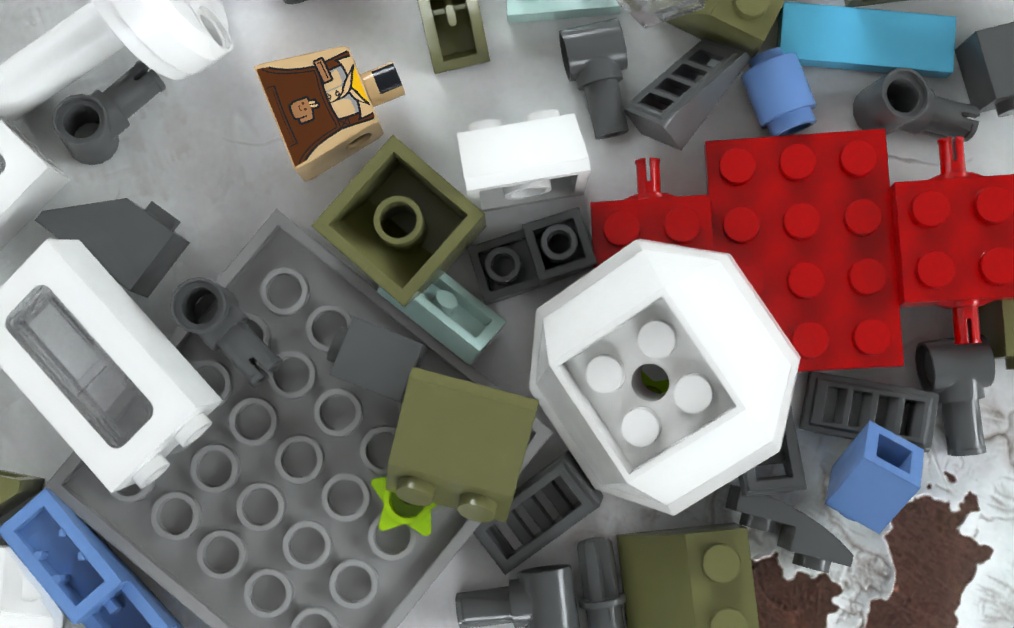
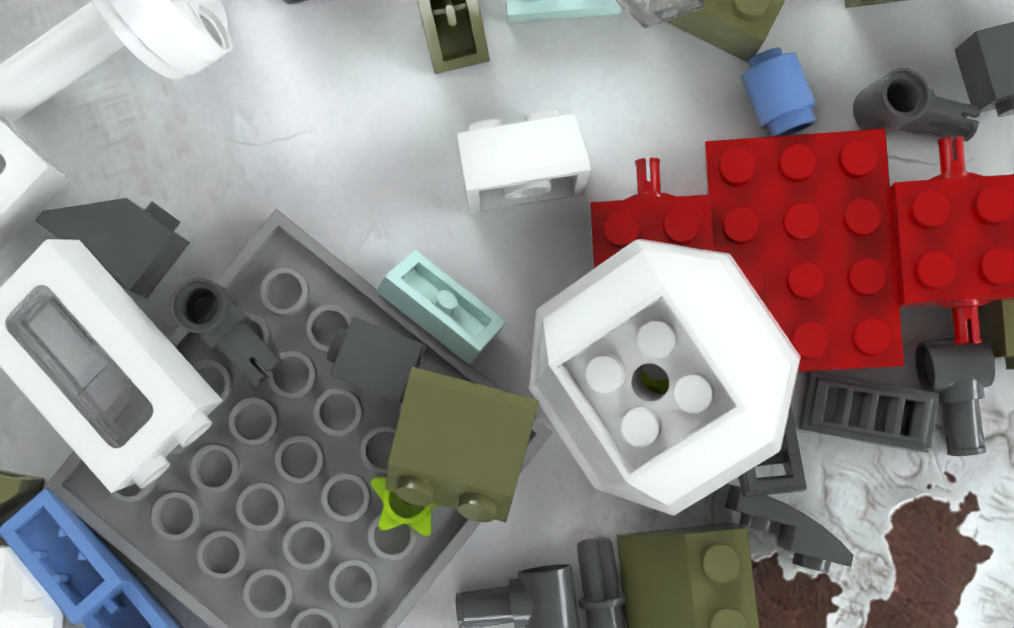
(109, 110): dark grey pin -> none
(326, 105): torso -> none
(401, 222): olive slope -> none
(532, 256): dark grey slope -> none
(550, 529): dark grey slope -> none
(594, 59): dark grey pin -> none
(678, 105): dark grey slope -> none
(867, 39): medium azure tile -> none
(875, 477): medium blue brick -> none

